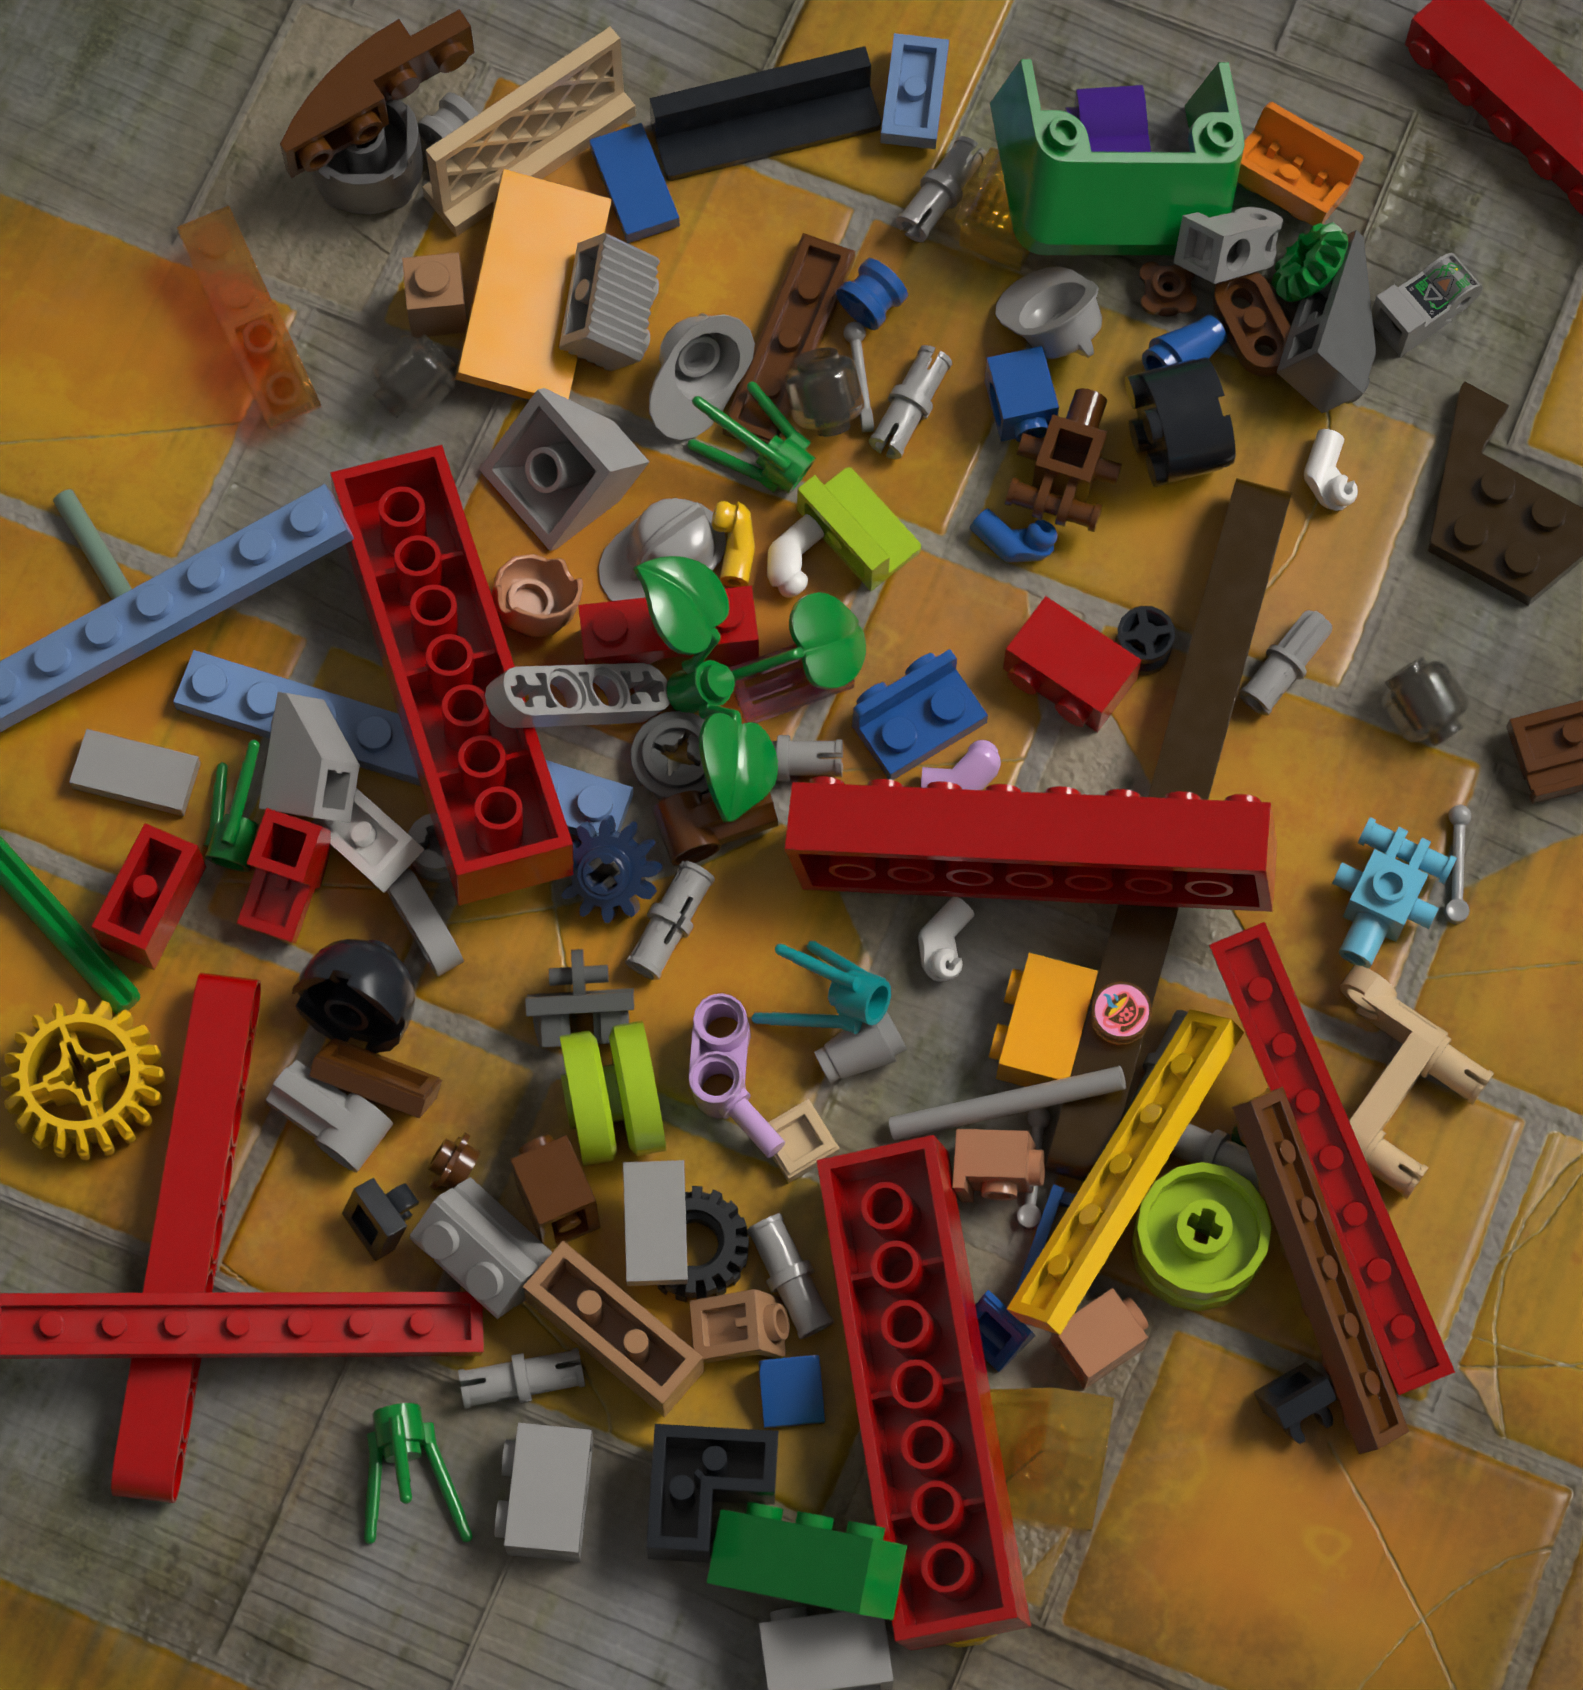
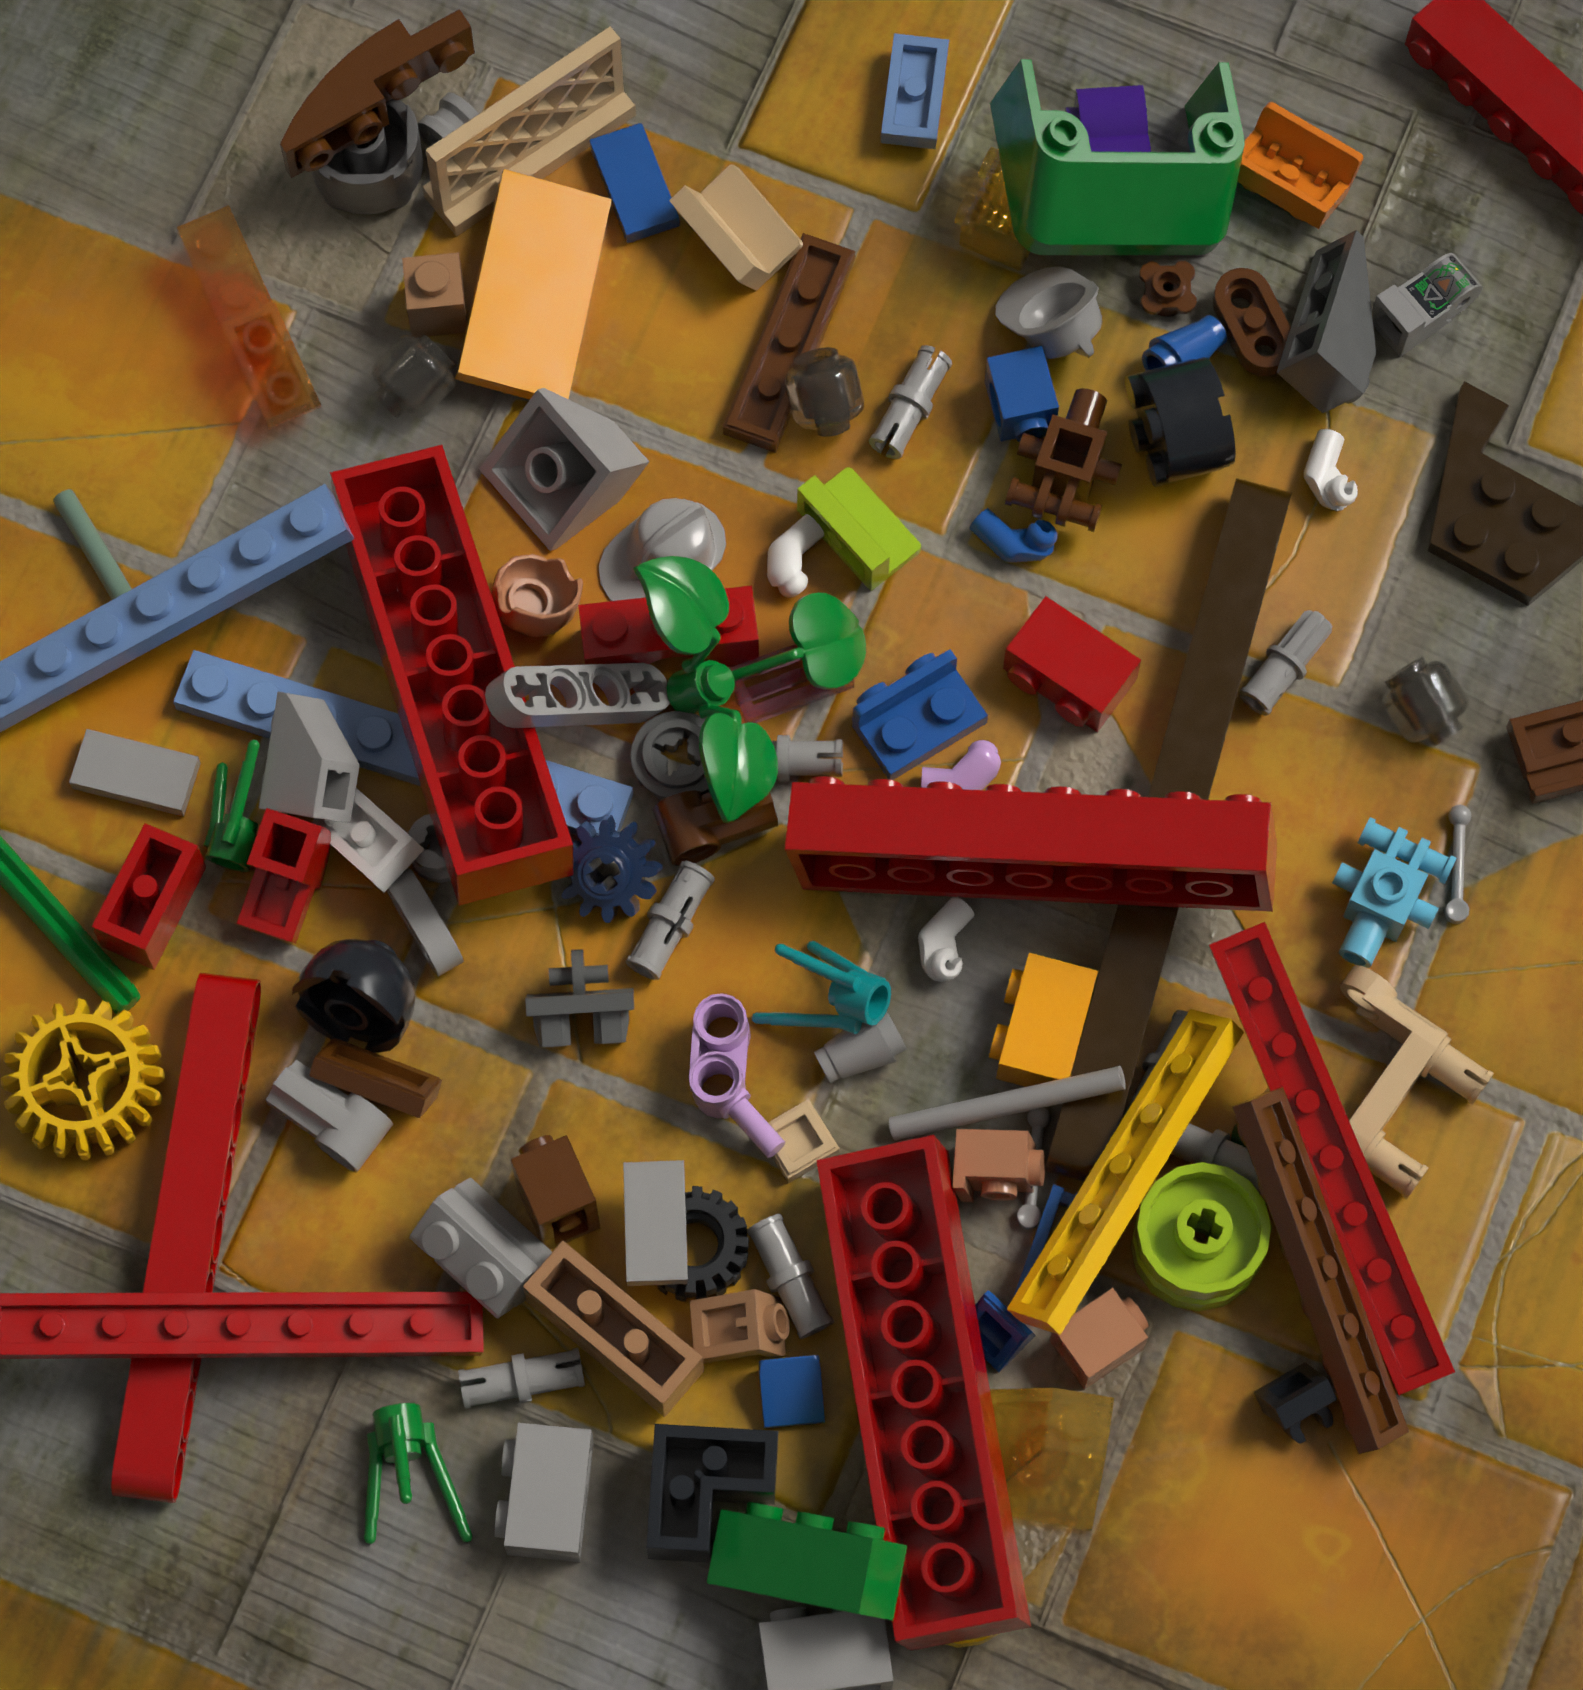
(379, 1216): black tile -> none
(453, 1162): reddish brown plate -> none
(609, 302): light grey brick -> none
(611, 1093): lime wheel -> none
(701, 359): light grey piece -> none
(739, 226): none -> tan panel
(740, 542): yellow arm -> none
(764, 114): black panel -> none
(783, 461): green plant -> none
(854, 334): light grey hinge -> none
(872, 294): blue wheel -> none
(941, 189): light grey pin -> none
(1121, 1013): tile -> none
(1146, 627): black wheel -> none
(1228, 243): light grey leg -> none
(1310, 262): green gear -> none

